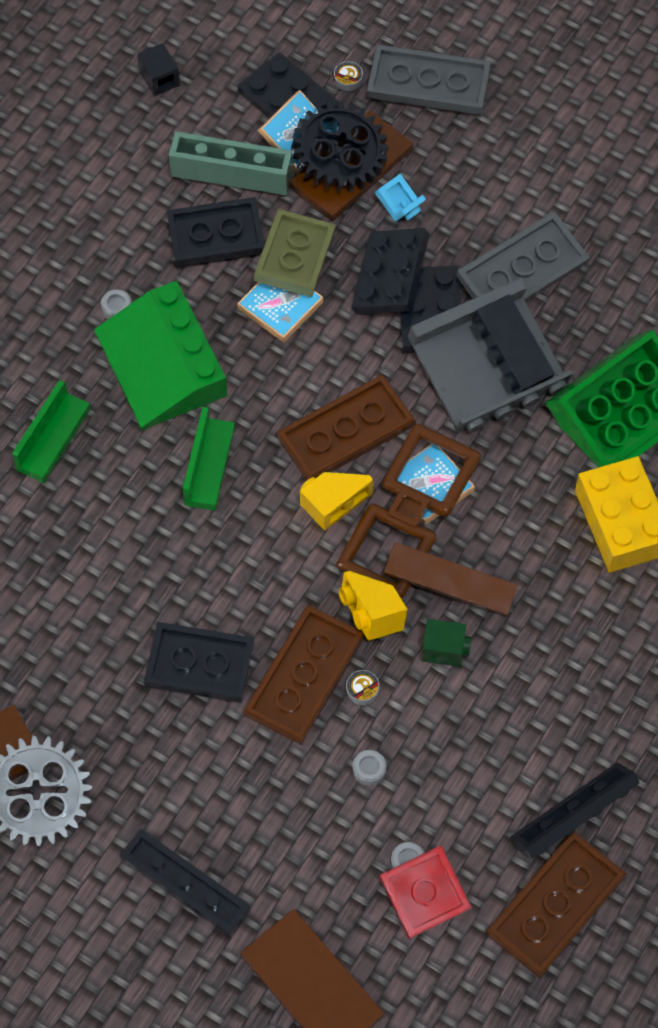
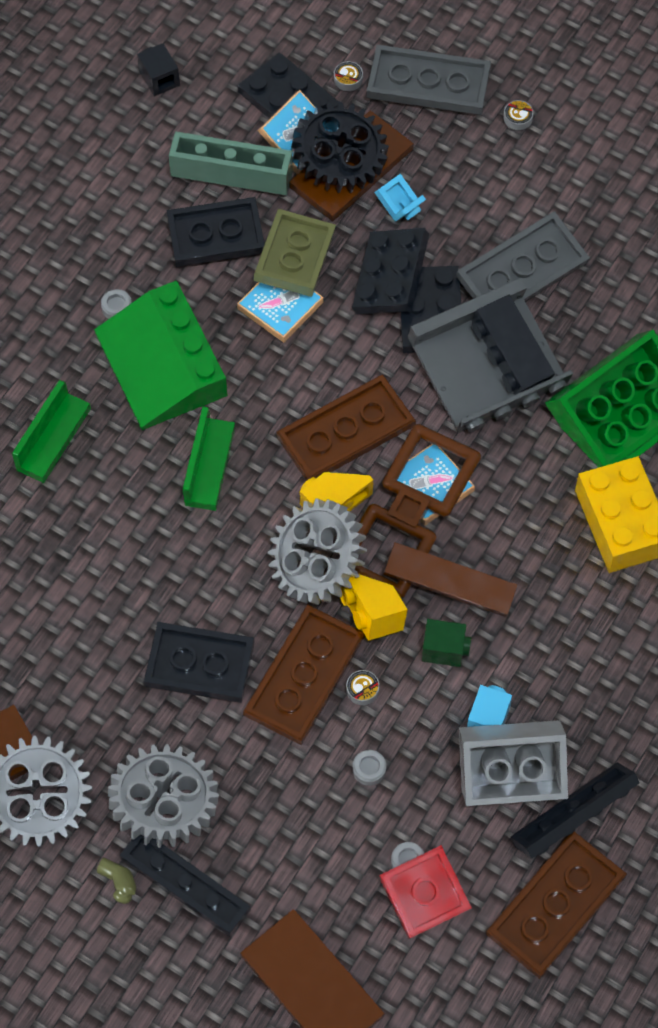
(121, 877): none -> olive arm
(189, 809): none -> light grey gear
(308, 580): none -> light grey gear
(490, 706): none -> medium azure brick
(513, 763): none -> light grey brick
(518, 115): none -> tile

